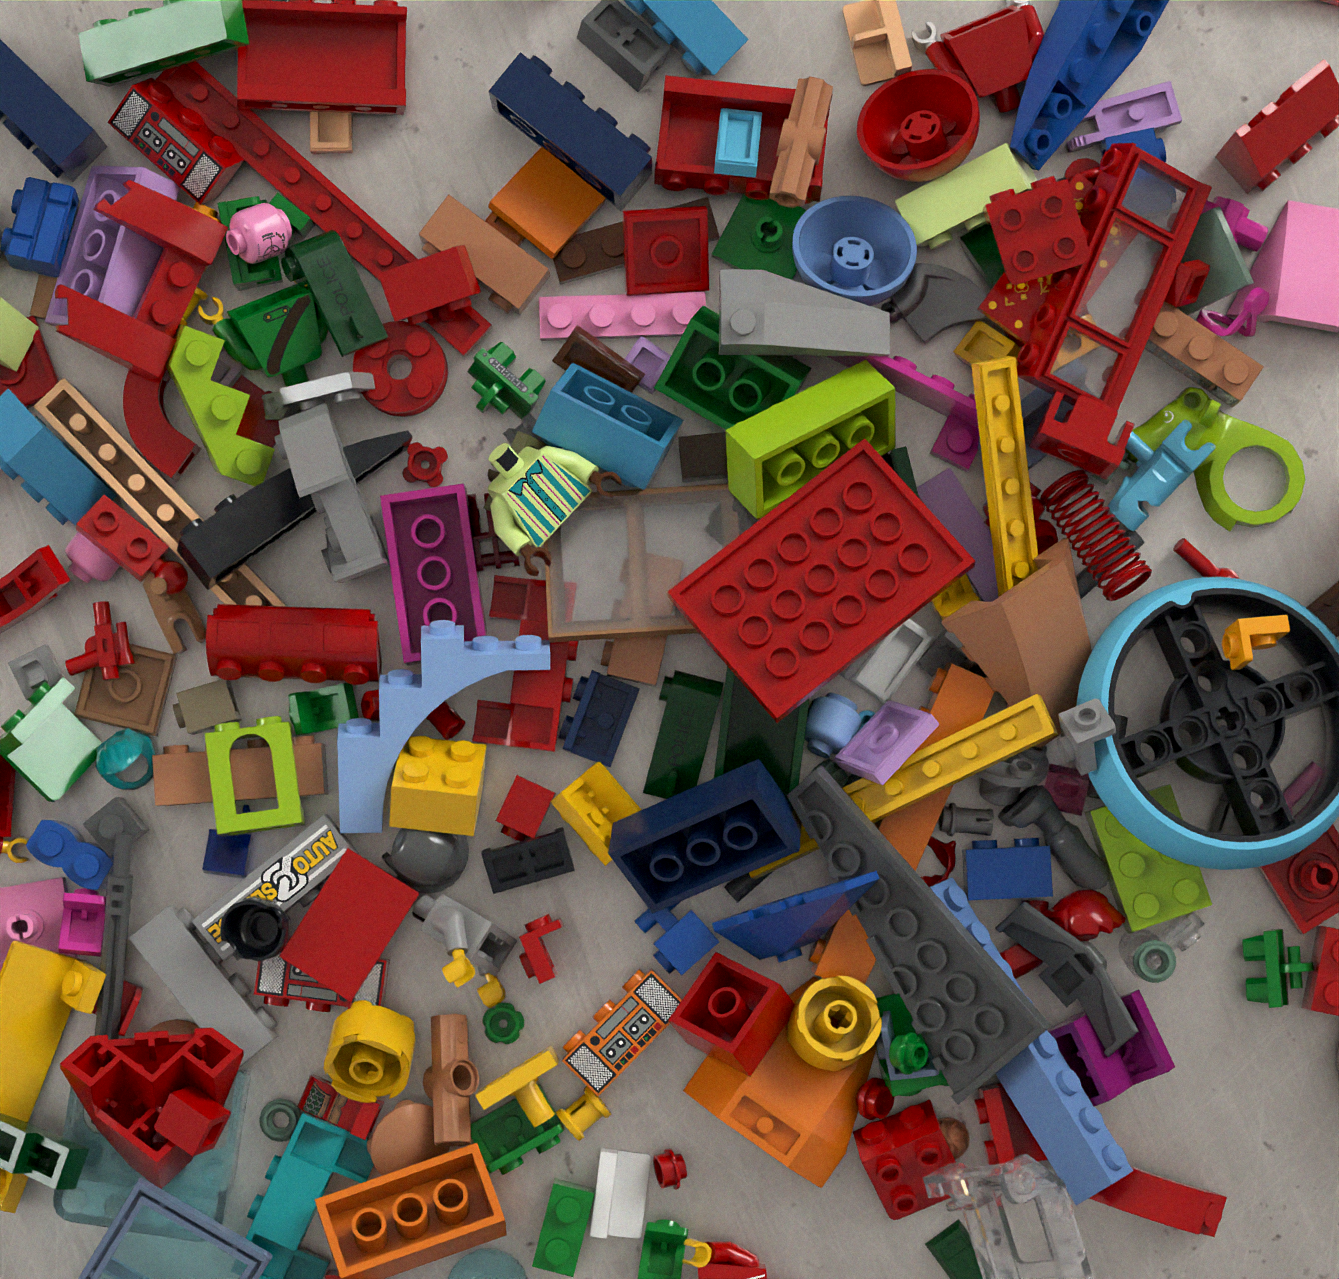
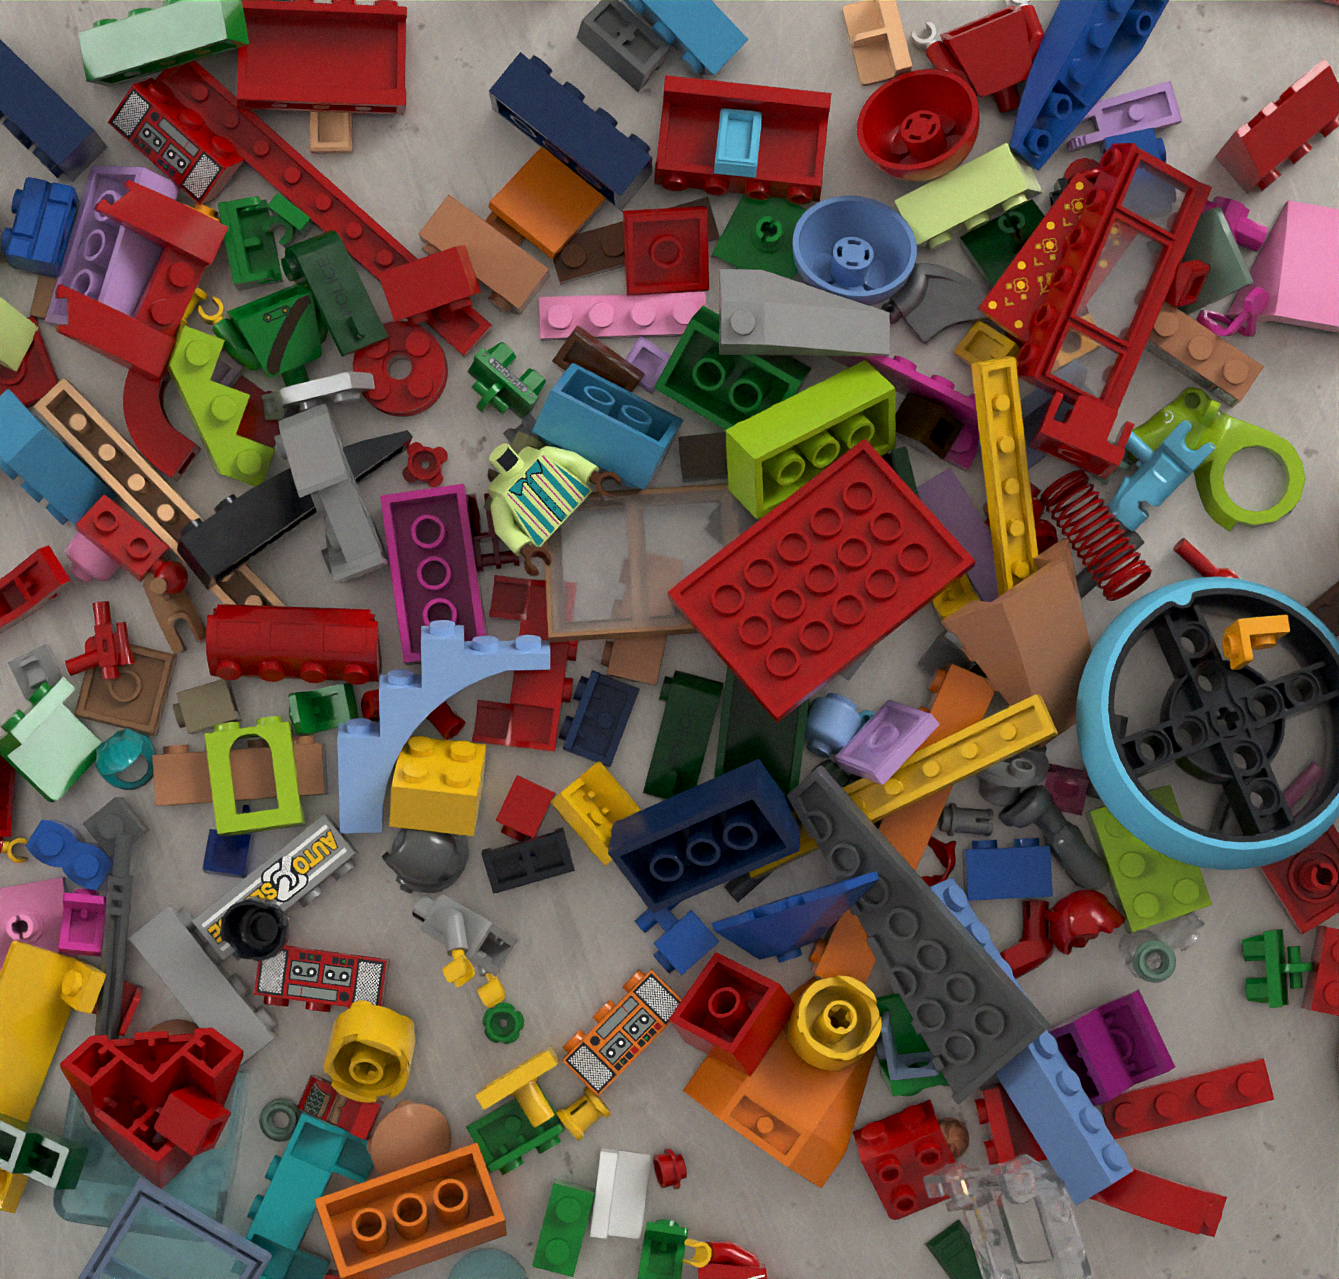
(259, 233): bright pink head -> none
(349, 924): red tile -> none
(450, 1080): nougat piece -> none
(536, 958): red bracket -> none
(801, 142): nougat piece -> none
(874, 1099): red plate -> none
(893, 660): white tile -> none
(908, 1053): green plate -> none
(926, 426): none -> dark brown brick
(1037, 230): red bracket -> none
(1073, 972): dark grey plate -> none
(1079, 731): light grey bracket -> none
(1187, 1098): none -> red plate

